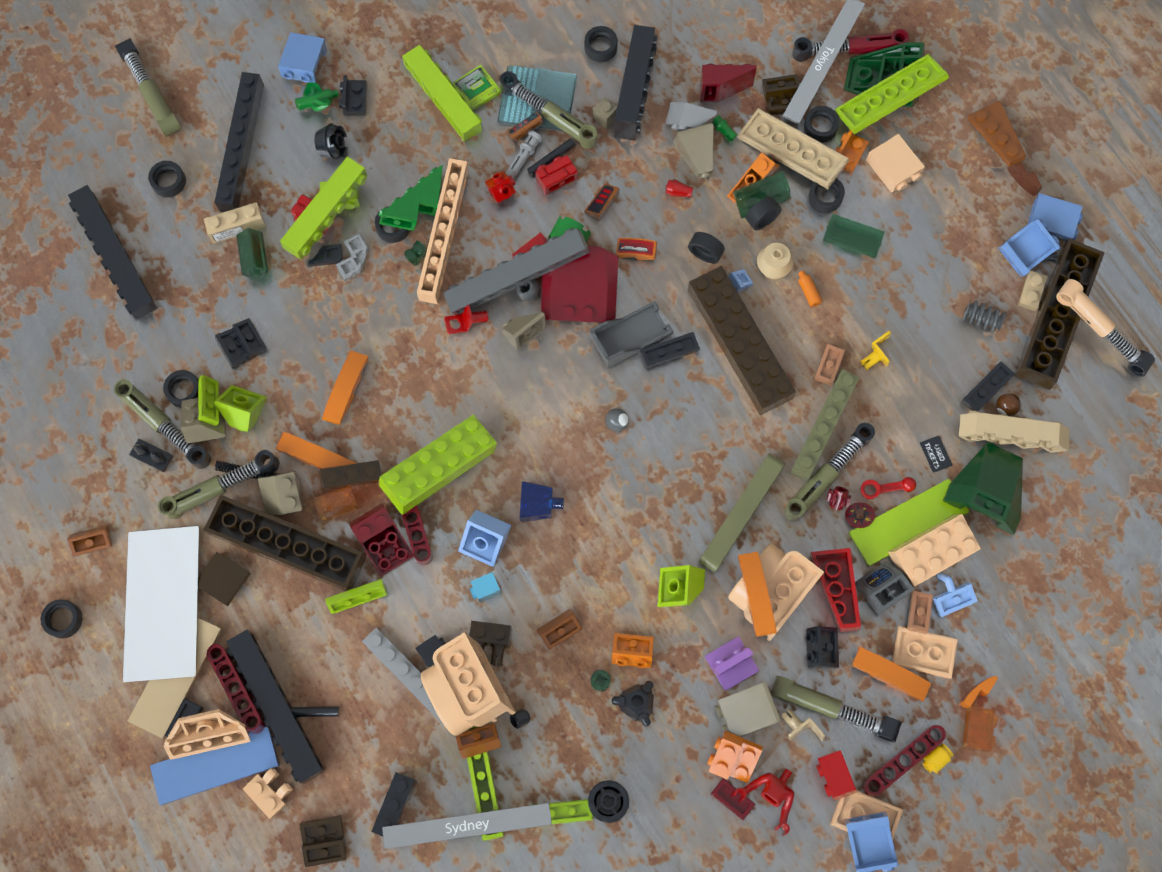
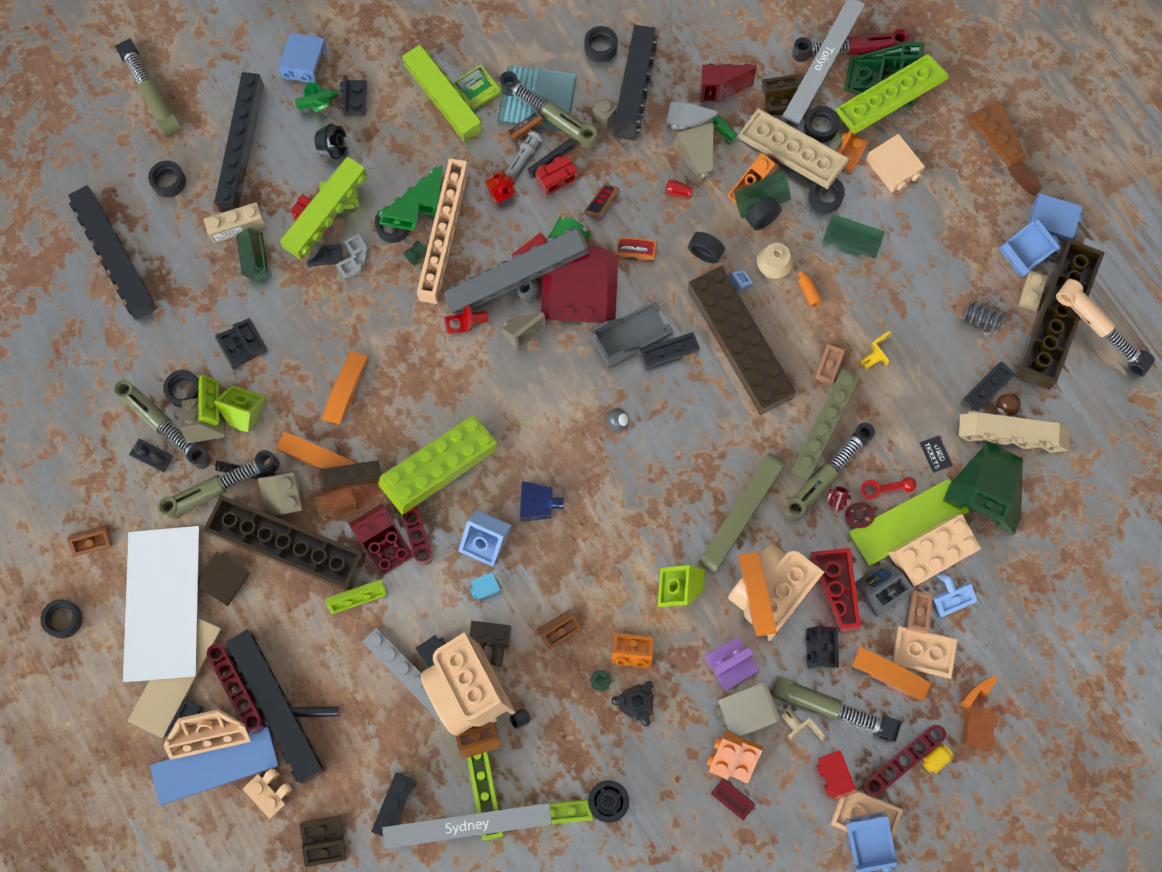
(774, 792): red piece -> none

